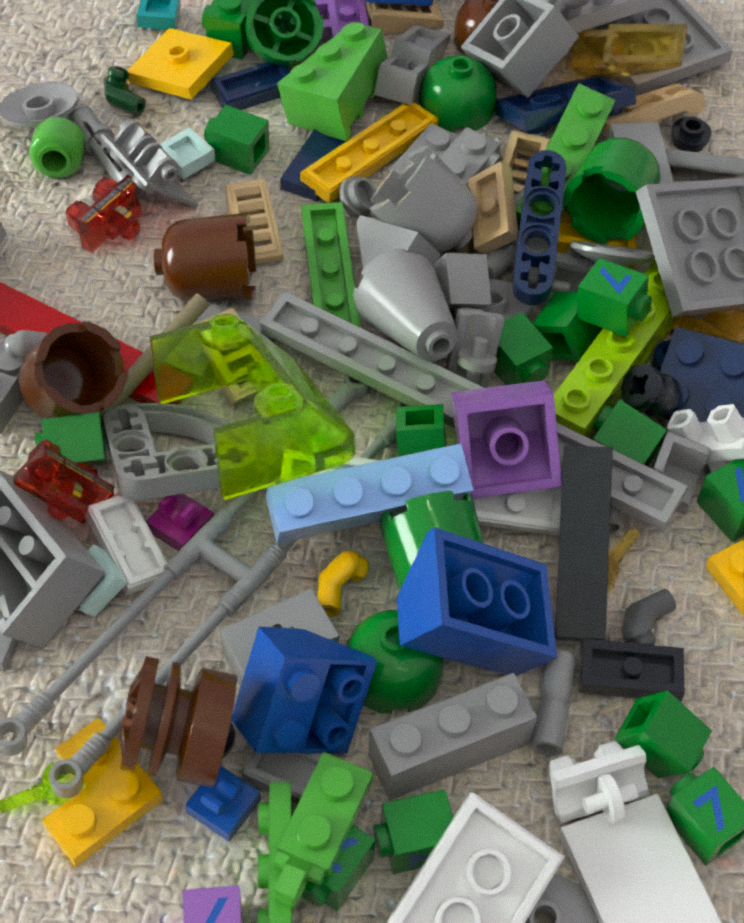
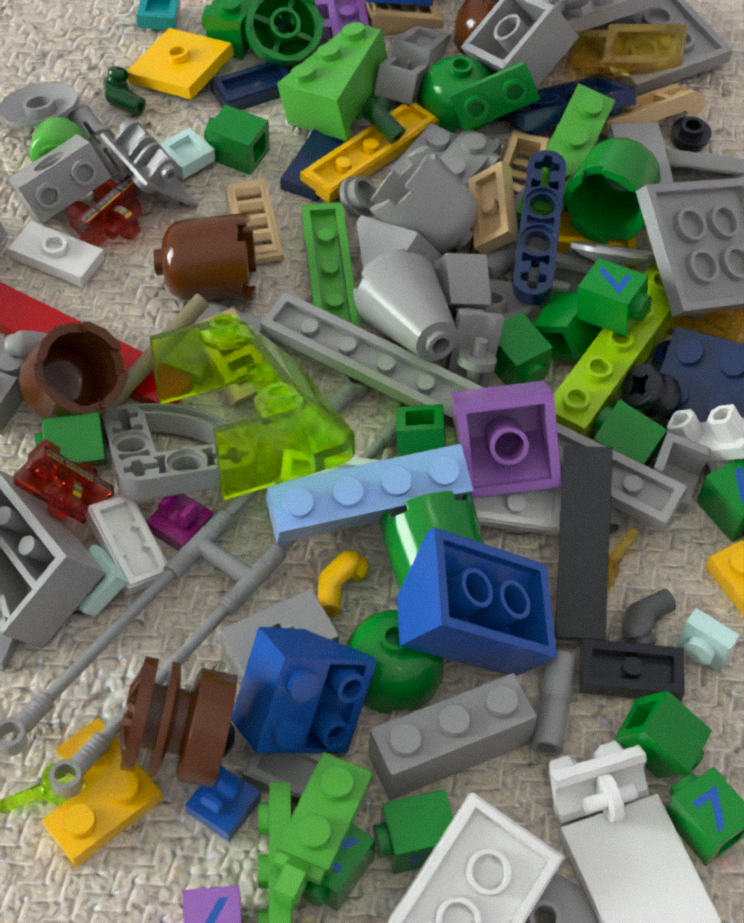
(56, 254): none -> white plate
(59, 178): none -> light grey brick
(377, 114): none -> dark green arm
(494, 96): none -> green bracket
(707, 640): none -> light aqua plate

